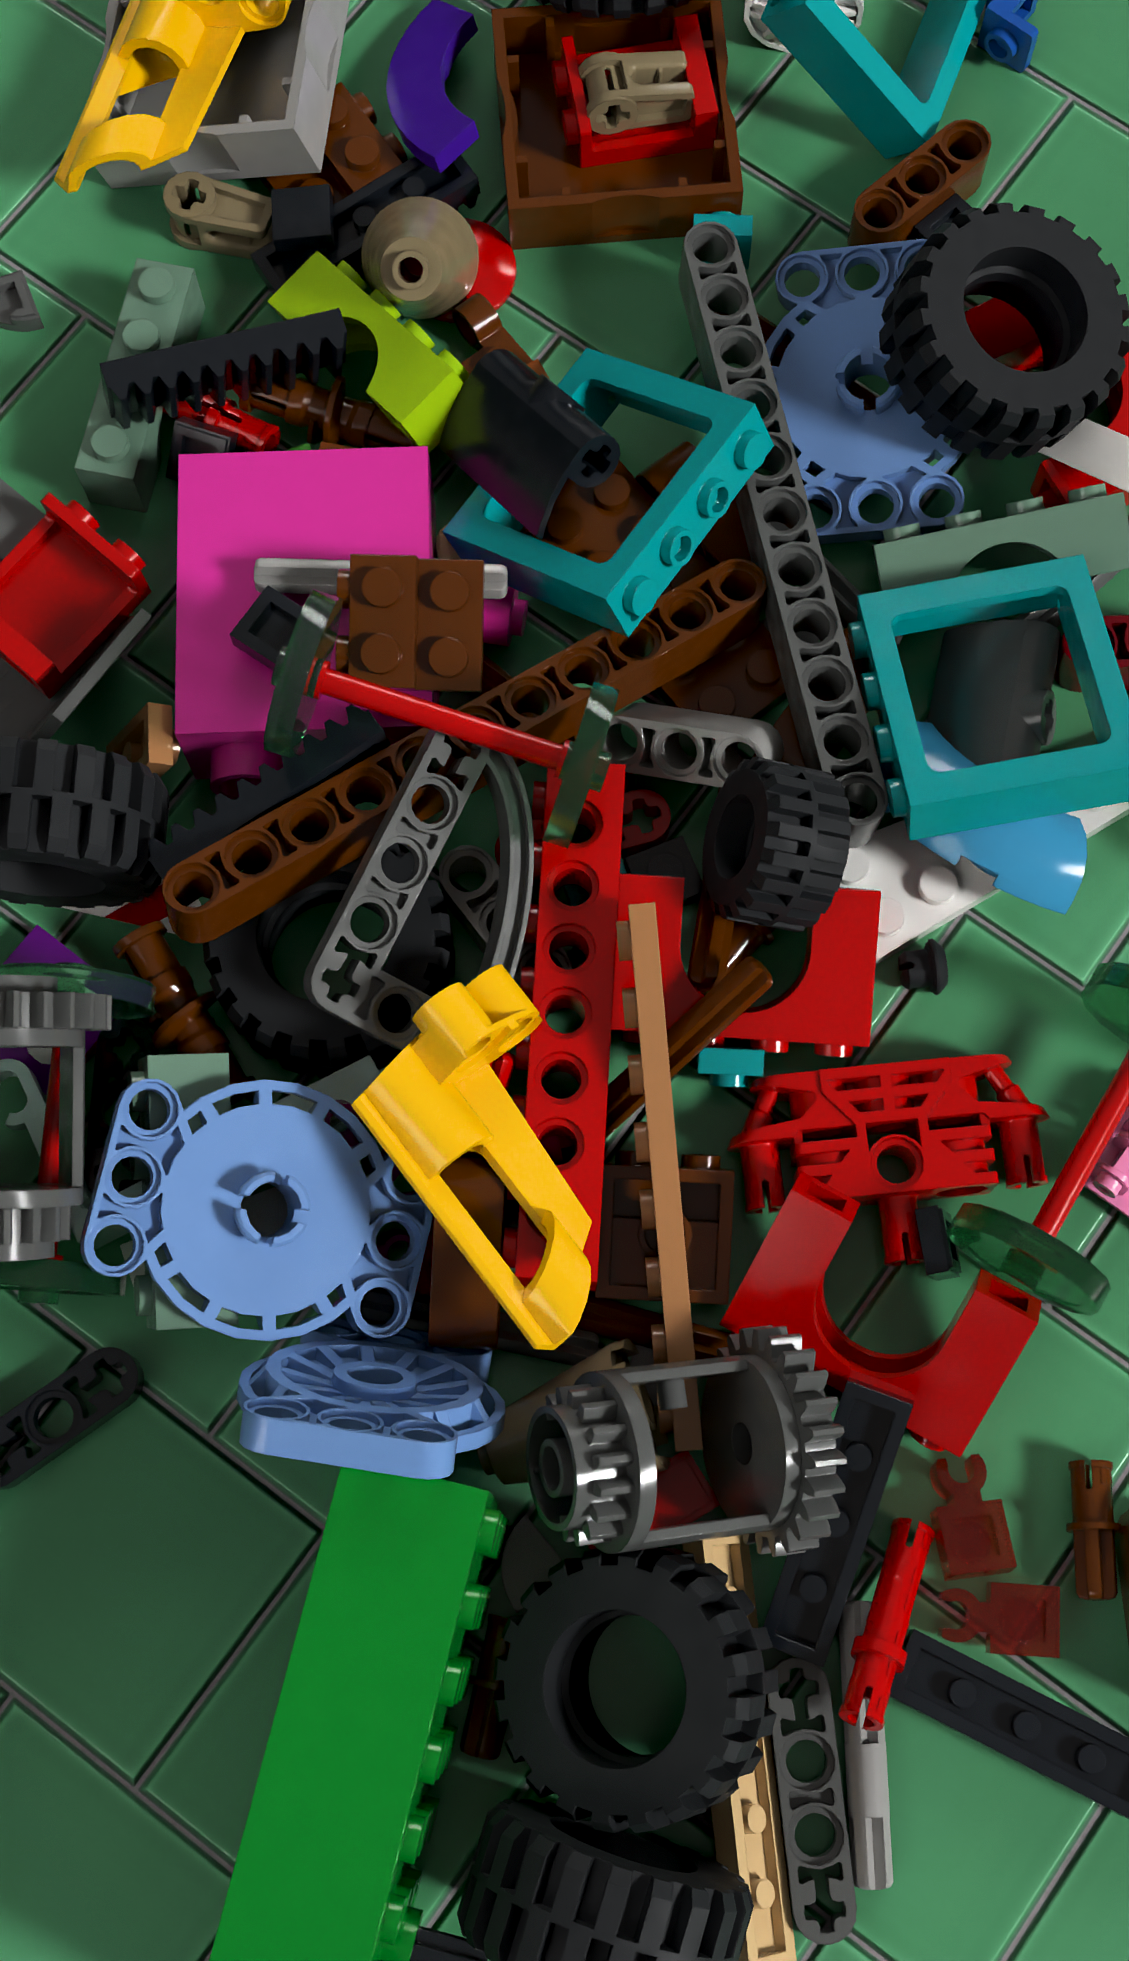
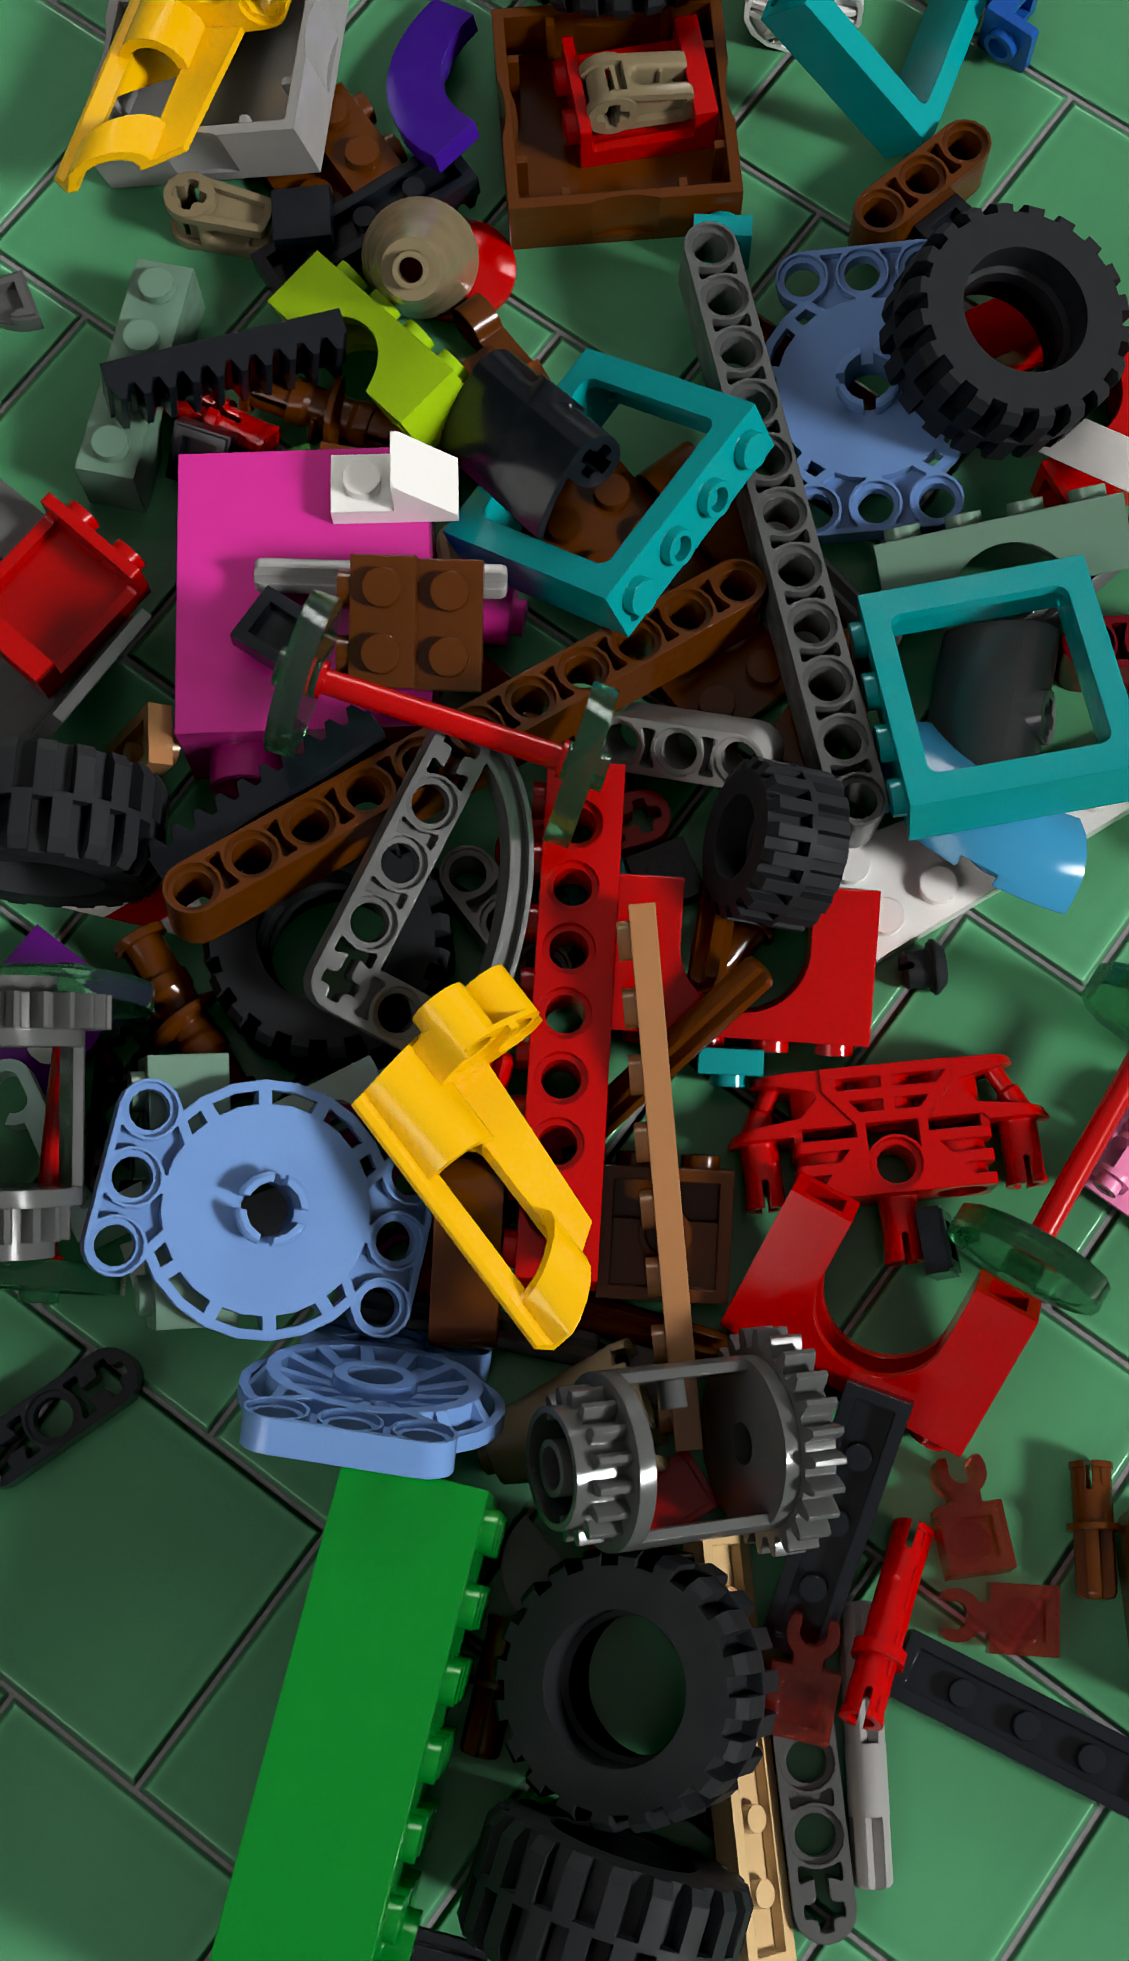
(395, 487): none -> white slope
(806, 1690): none -> clear red plate

